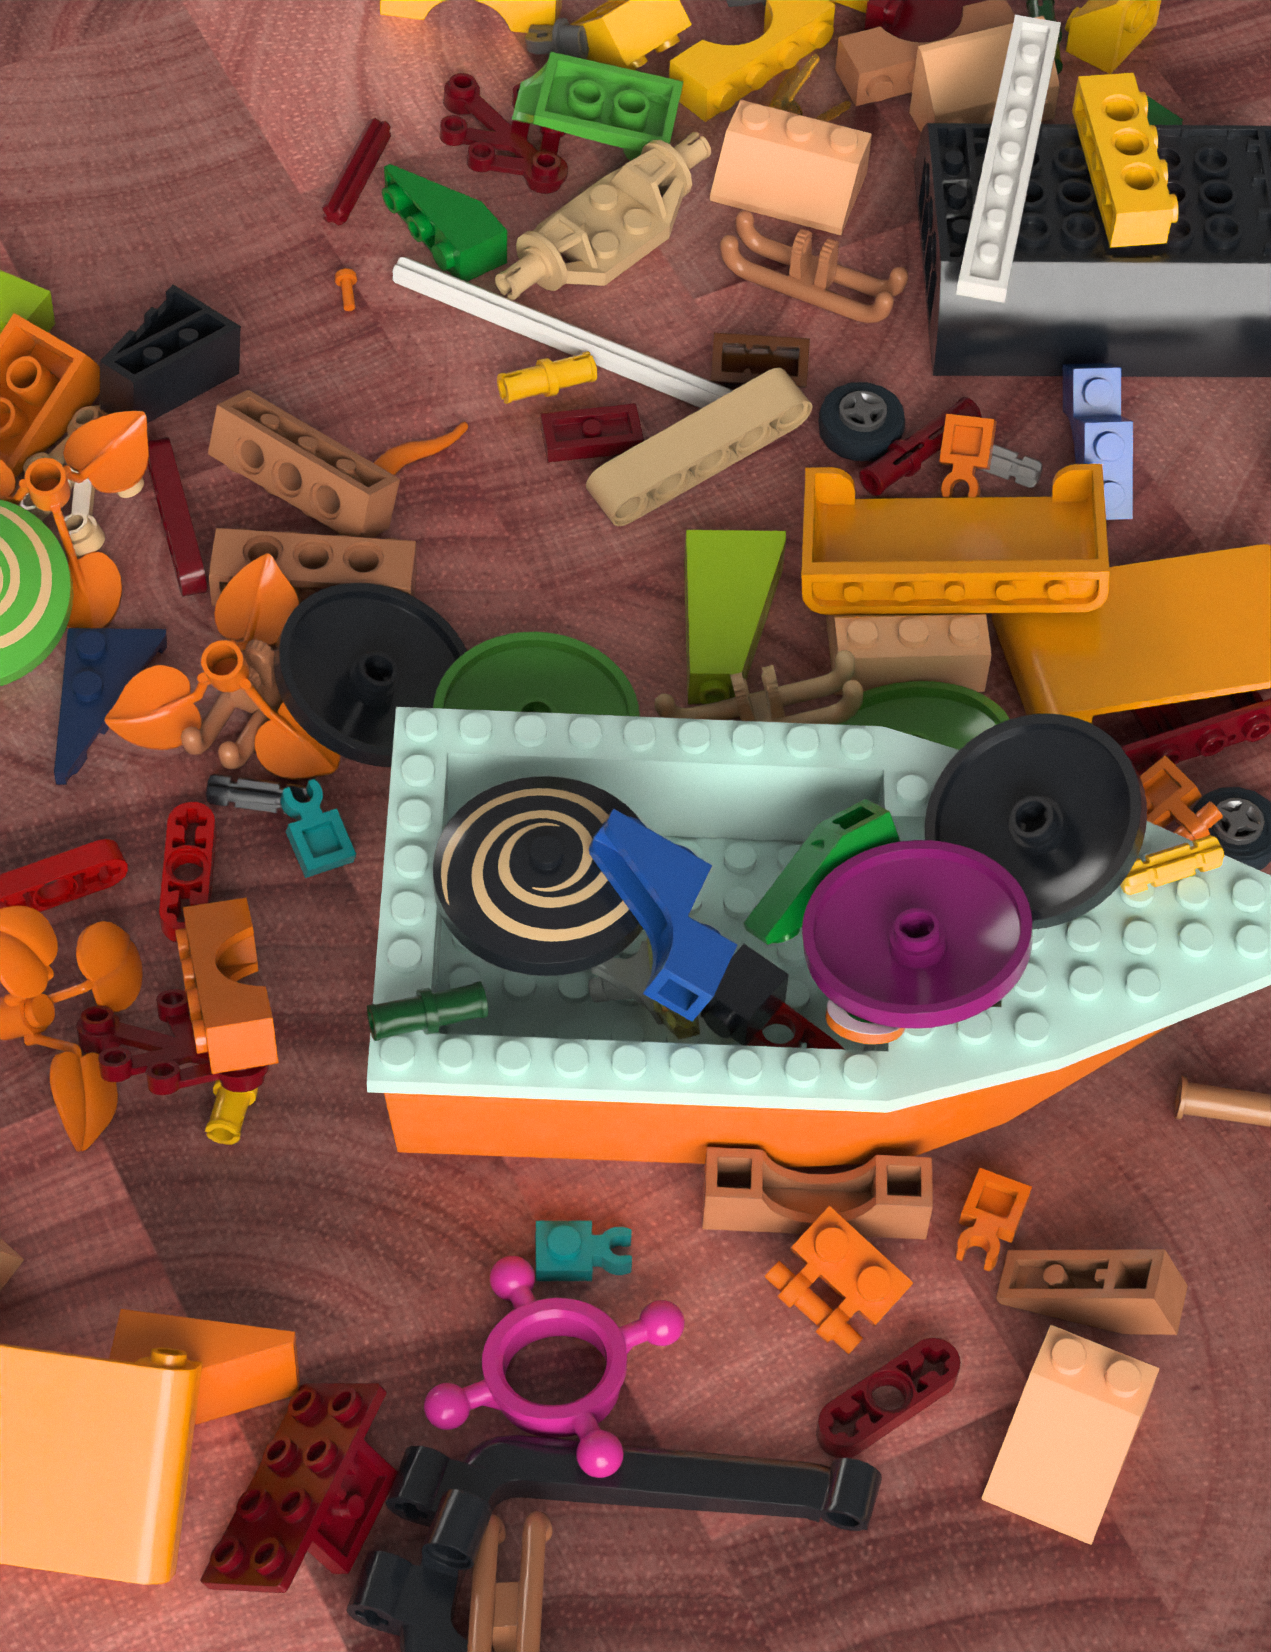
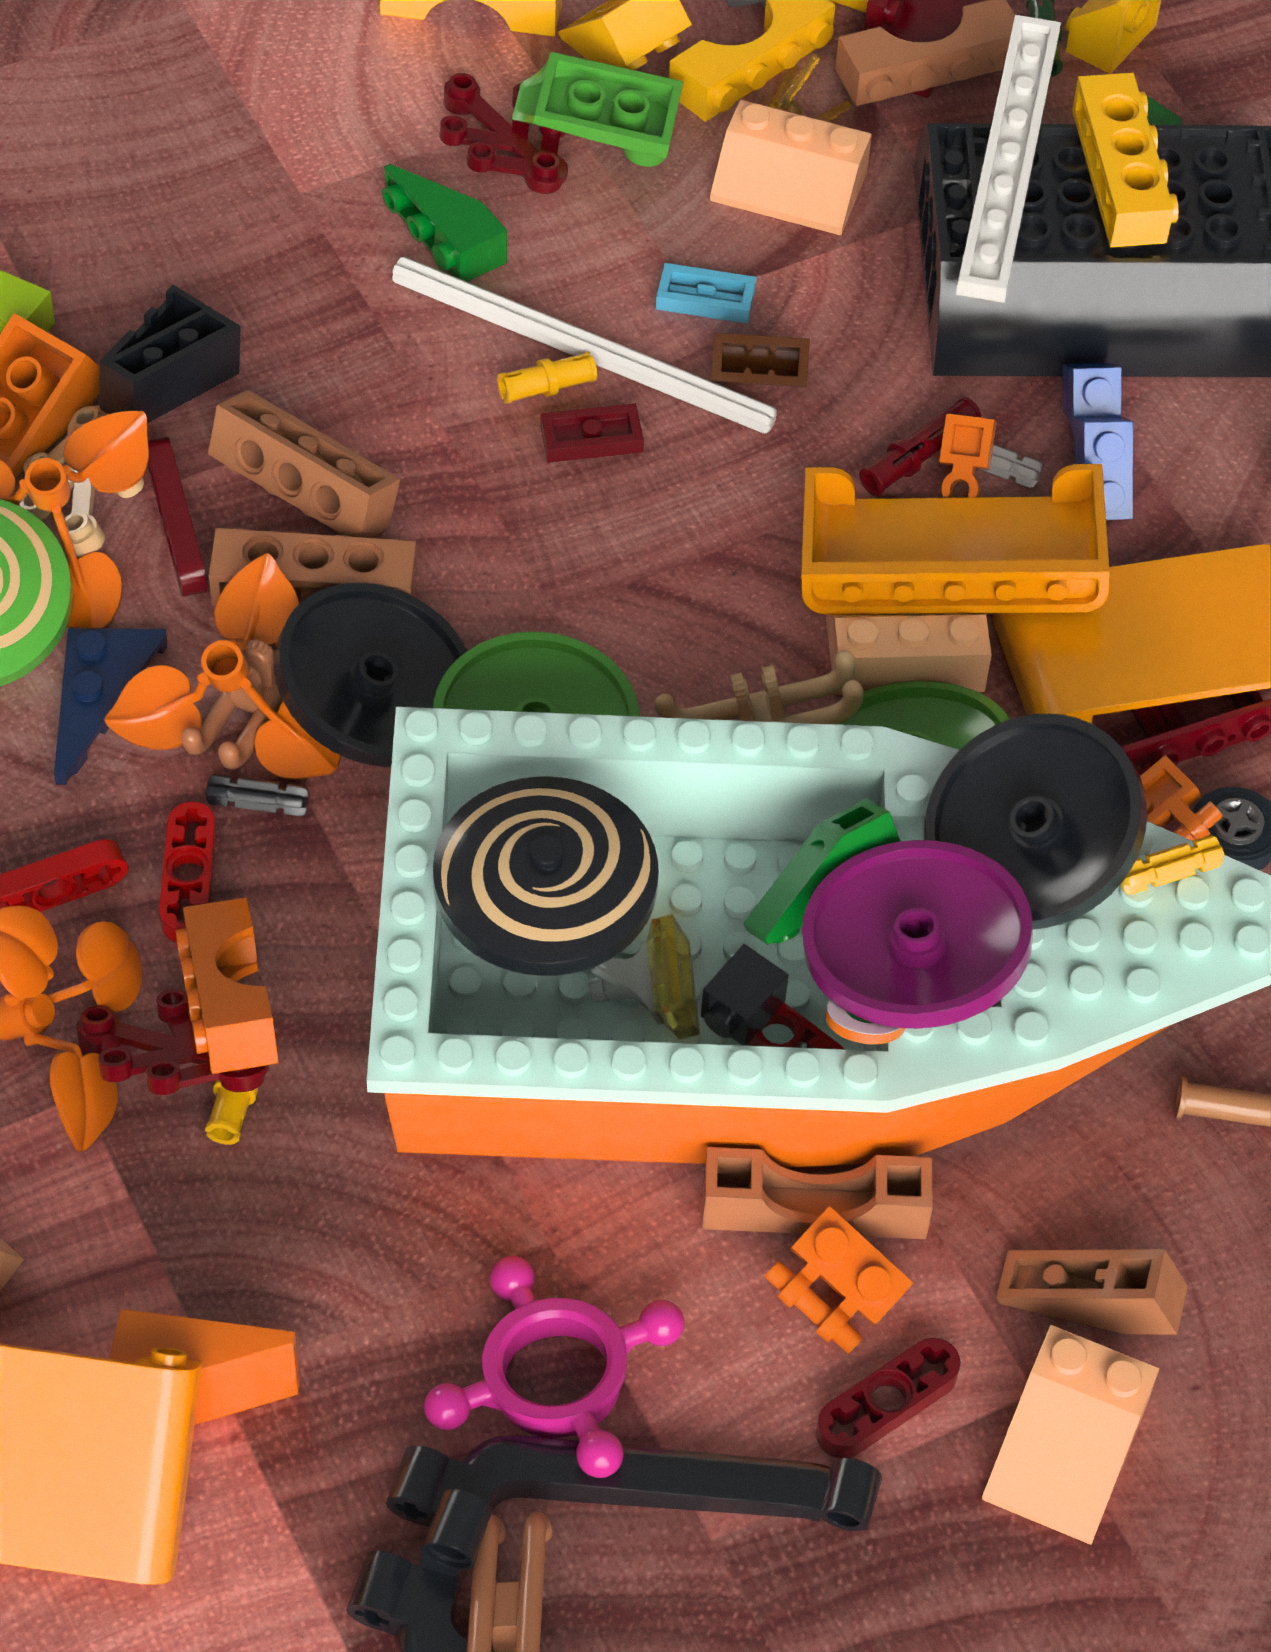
(310, 1493): dark red bracket -> none
(316, 836): teal plate -> none
(346, 279): orange piece -> none
(356, 171): dark red axle -> none
(408, 452): orange animal -> none
(427, 1011): dark green pin -> none
(558, 38): dark grey piece -> none
(570, 1250): teal plate -> none
(608, 222): tan plate -> none
(660, 889): blue arch -> none
(698, 446): tan beam -> none
(705, 298): none -> medium azure tile
(727, 602): lime slope -> none
(810, 274): nougat piece -> none
(864, 403): black wheel -> none
(962, 79): light nougat slope -> none
(991, 1213): orange plate -> none

